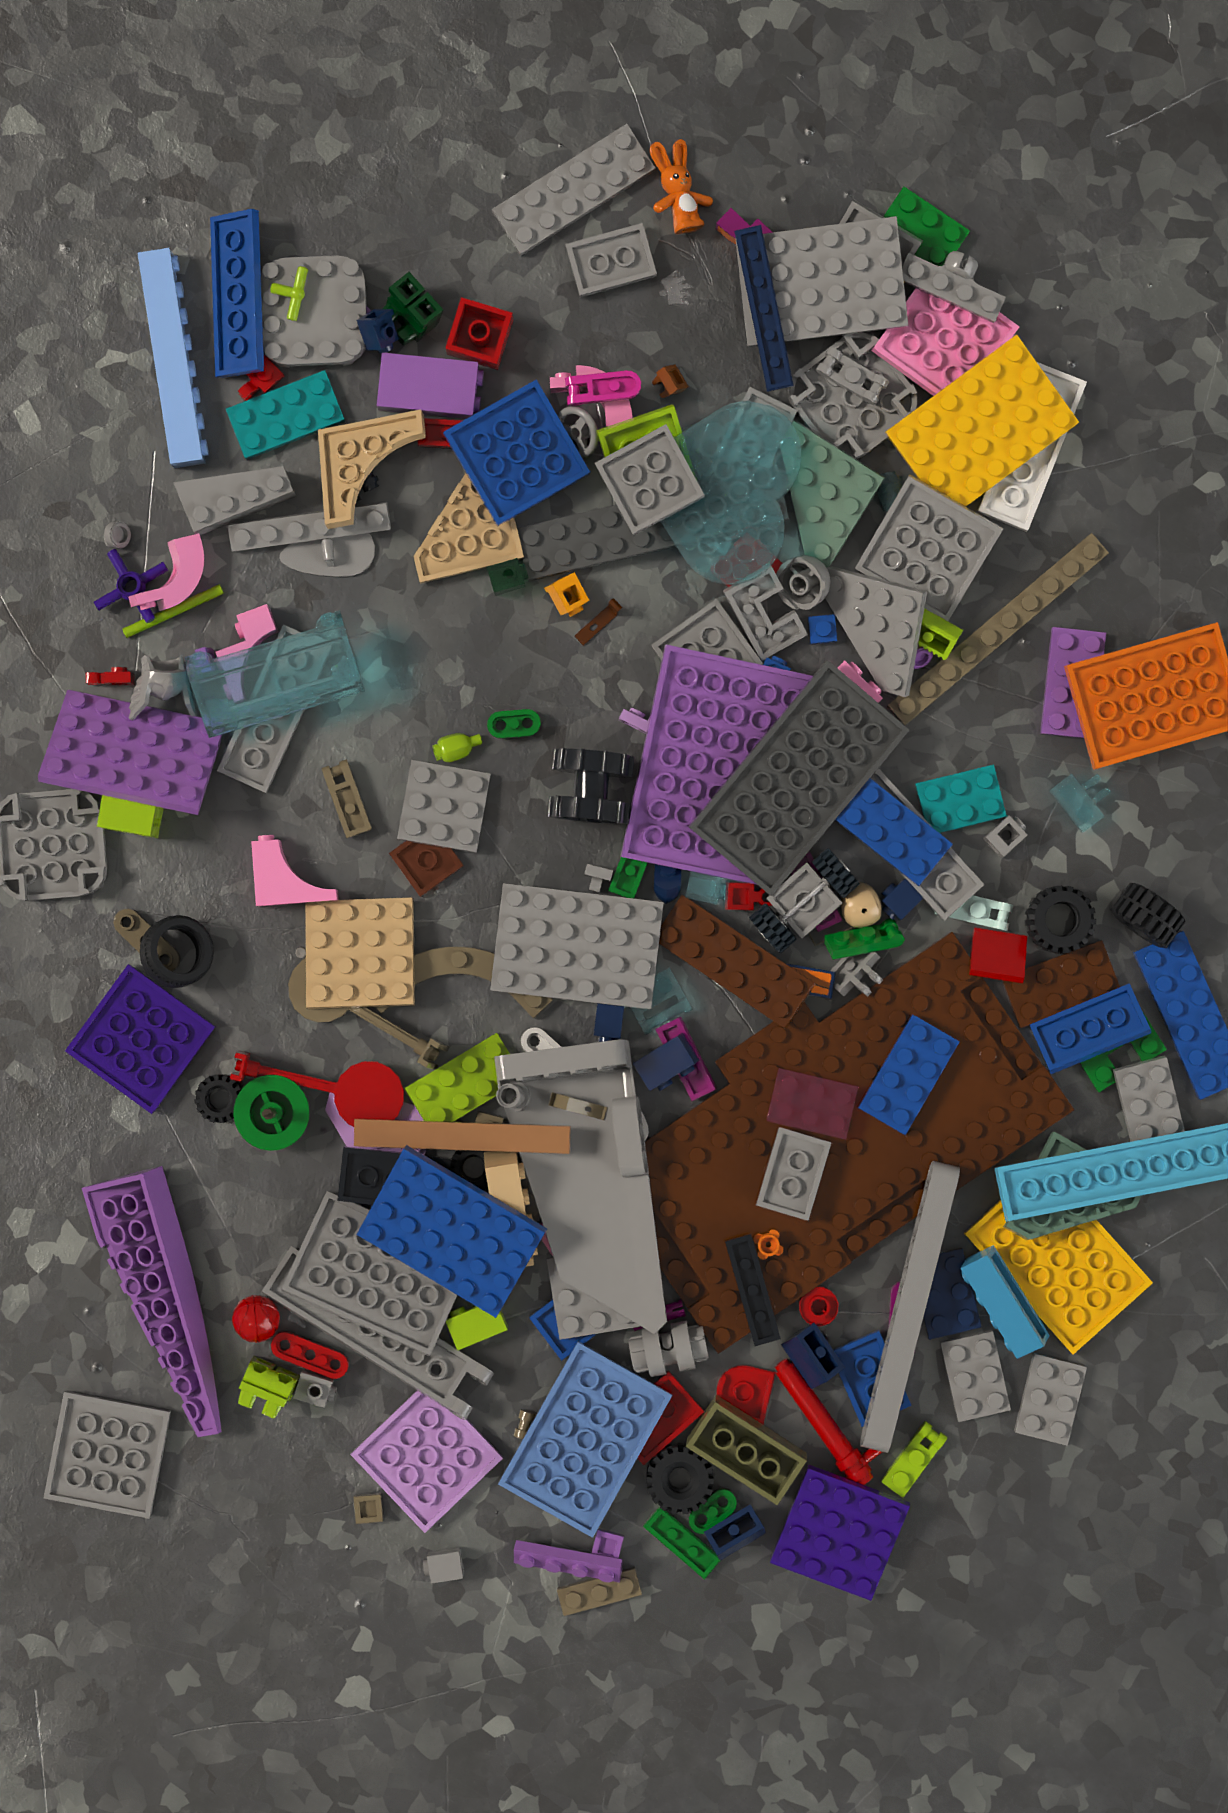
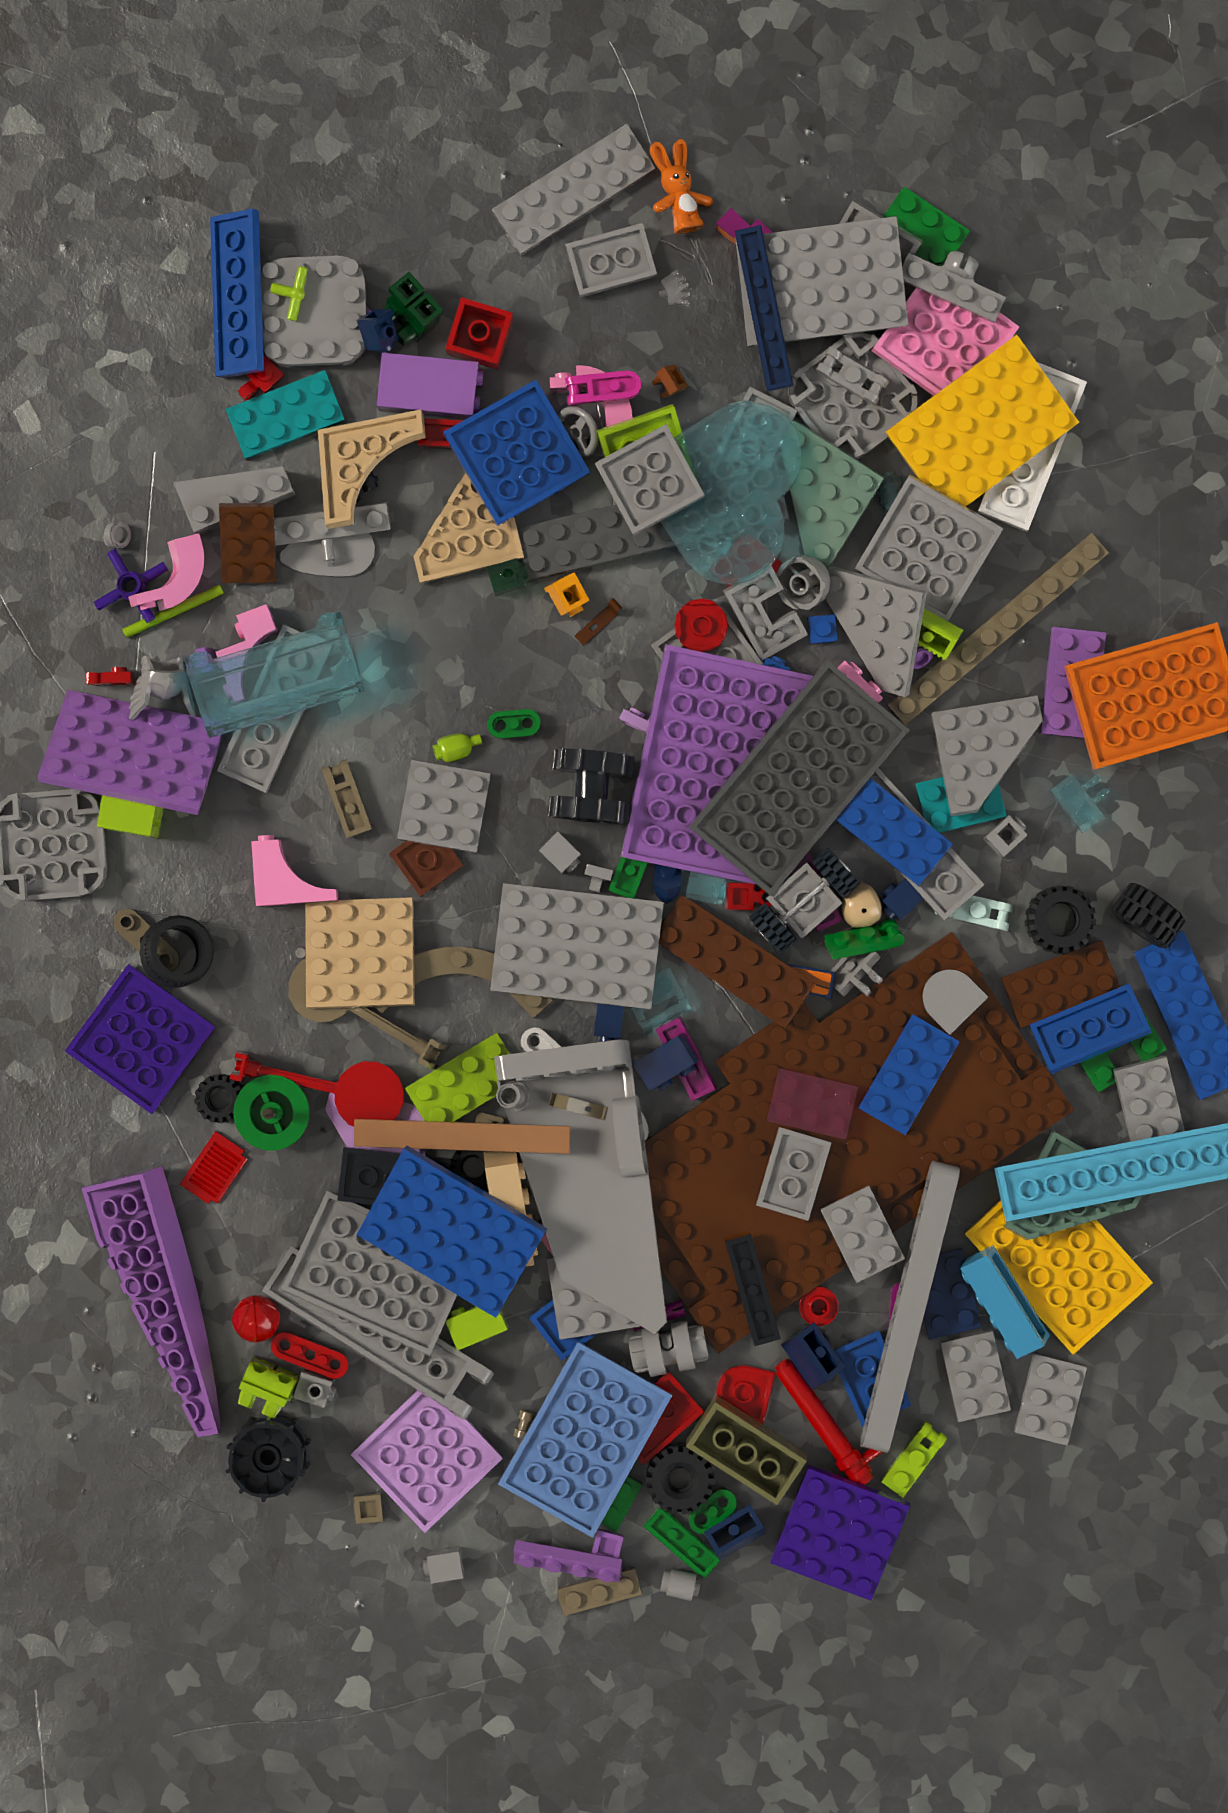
(107, 1454): light grey plate -> none
(171, 357): light blue brick -> none
(214, 1169): none -> red window
(247, 542): none -> reddish brown plate
(262, 1477): none -> black piece
(561, 853): none -> light grey brick
(621, 1503): none -> green plate
(680, 1584): none -> light grey brick
(701, 625): none -> red tile
(774, 1249): orange plate -> none
(862, 1234): none -> light grey plate
(951, 998): none -> light grey tile
(980, 746): none -> light grey plate
(998, 955): red tile -> none

